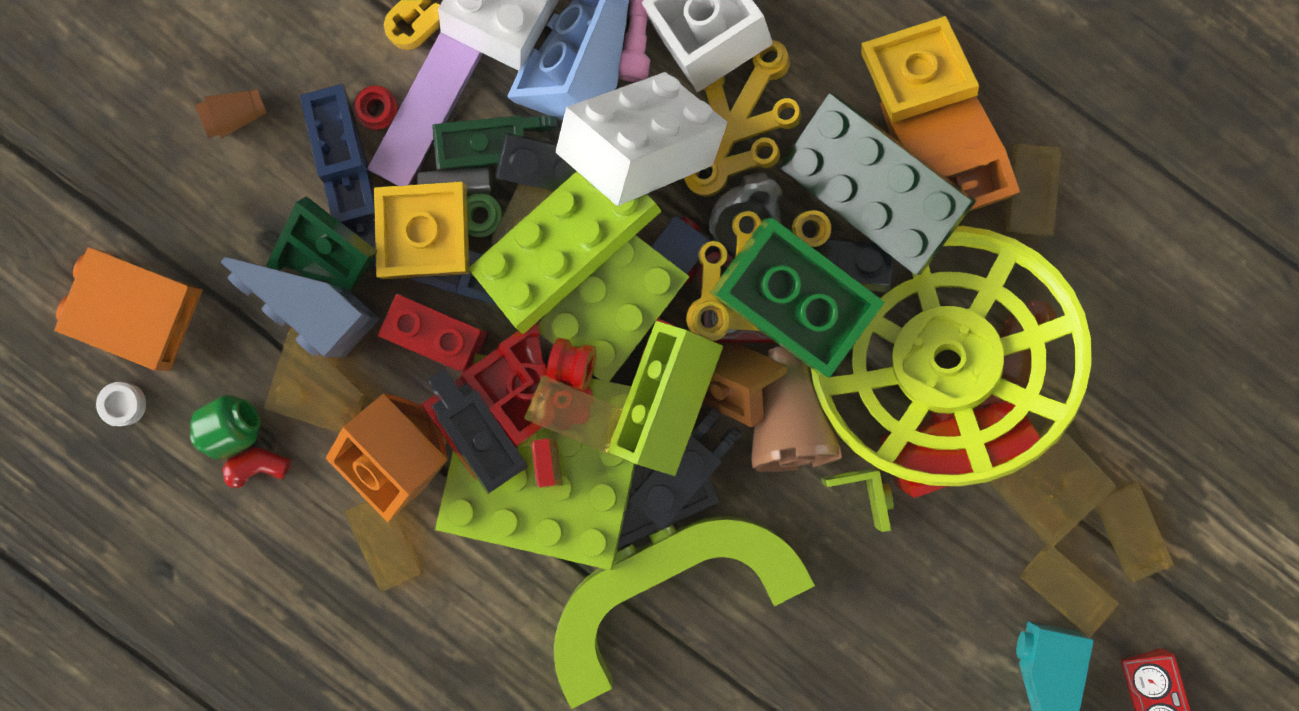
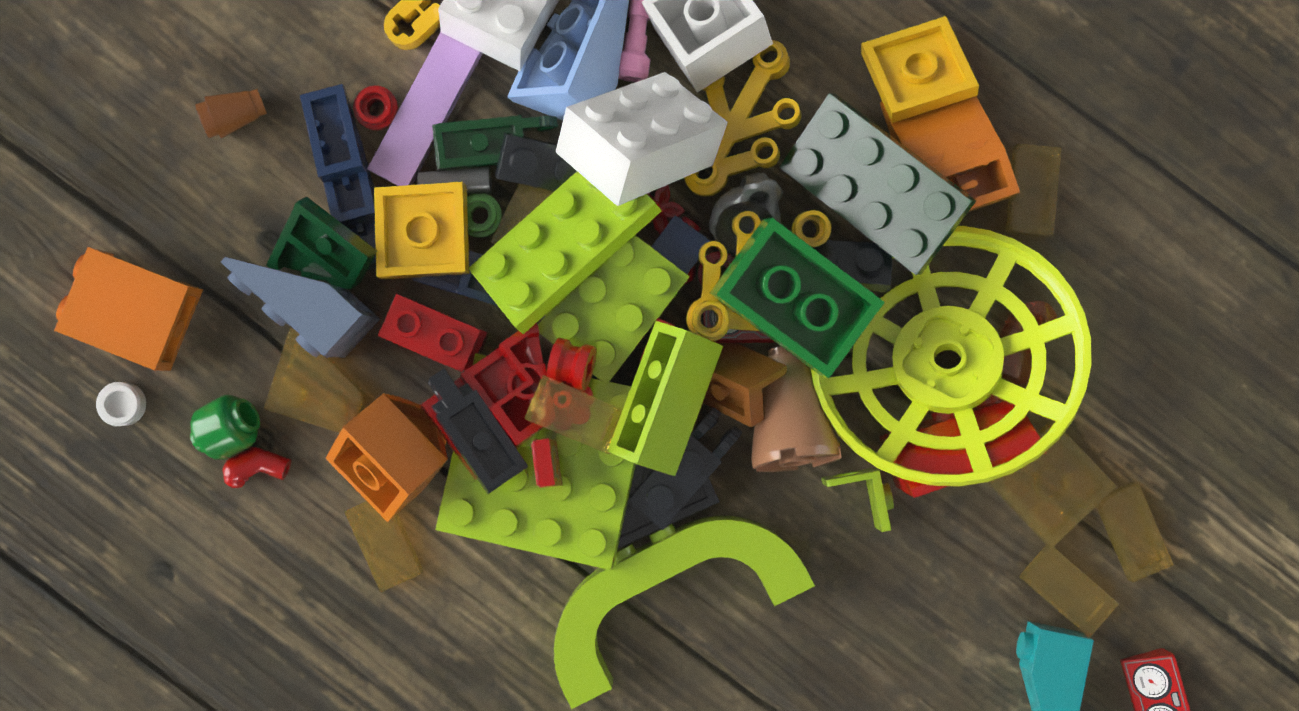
(667, 208): none -> red plant

